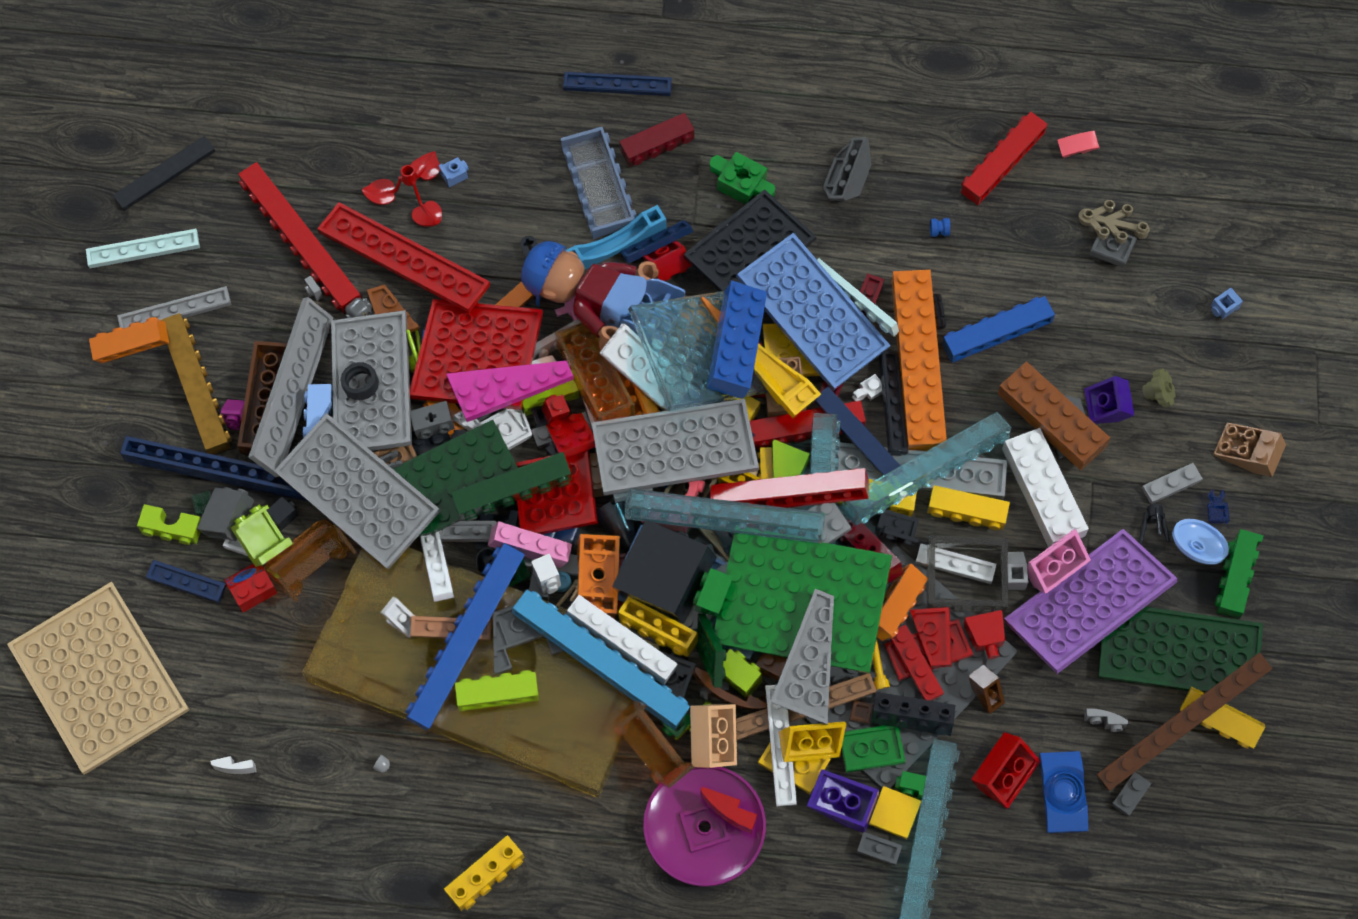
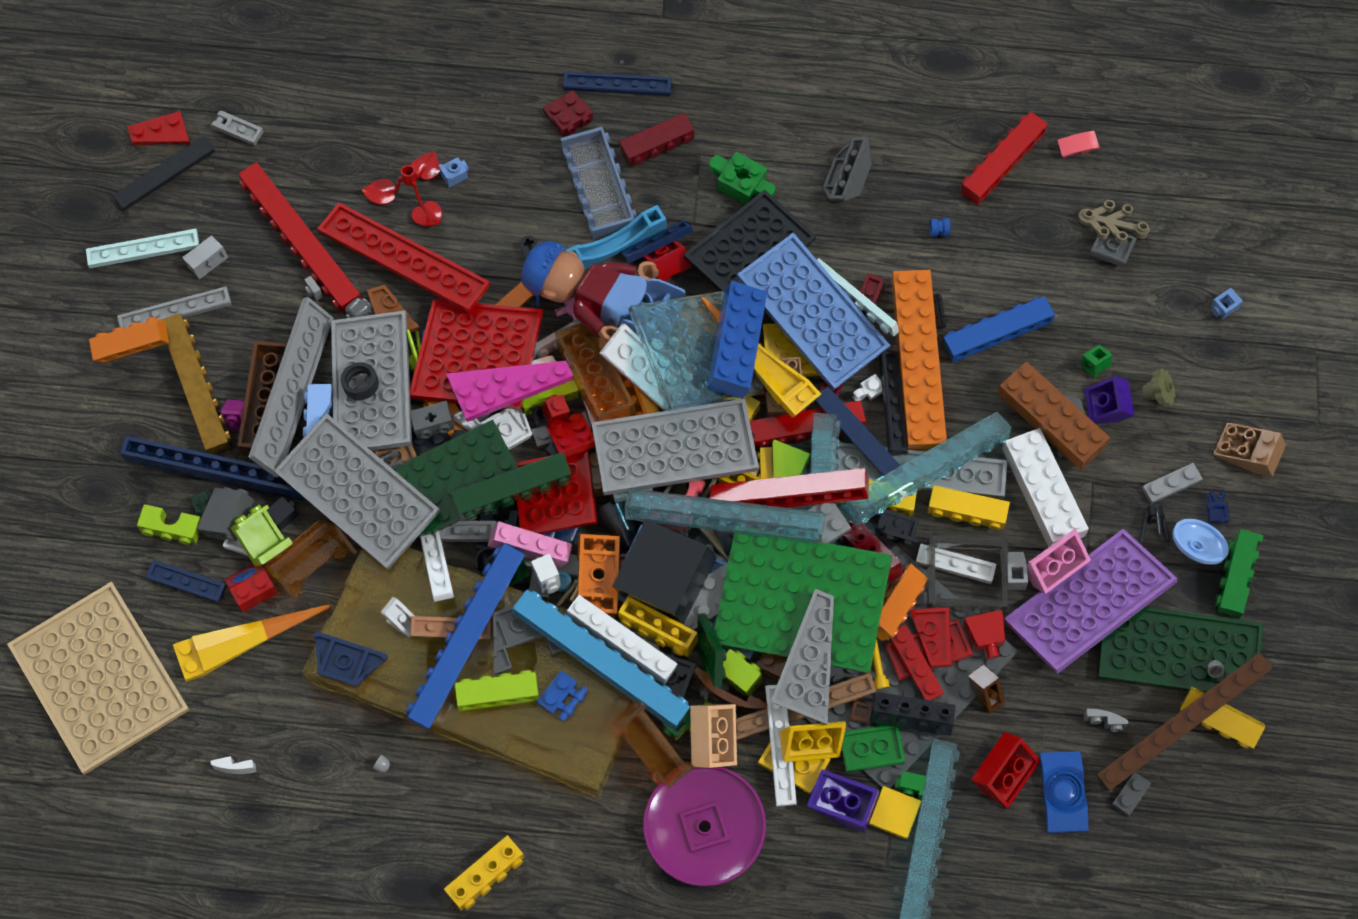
(164, 129): none -> red wing
(205, 257): none -> light grey hinge
(213, 649): none -> yellow plate
(237, 128): none -> light grey plate
(345, 660): none -> dark blue wing
(557, 693): none -> blue plate
(568, 113): none -> dark red plate
(714, 590): green slope -> none
(729, 810): red slope -> none
(879, 849): dark grey plate -> none
(1096, 360): none -> green brick
(1215, 669): none -> light grey hinge

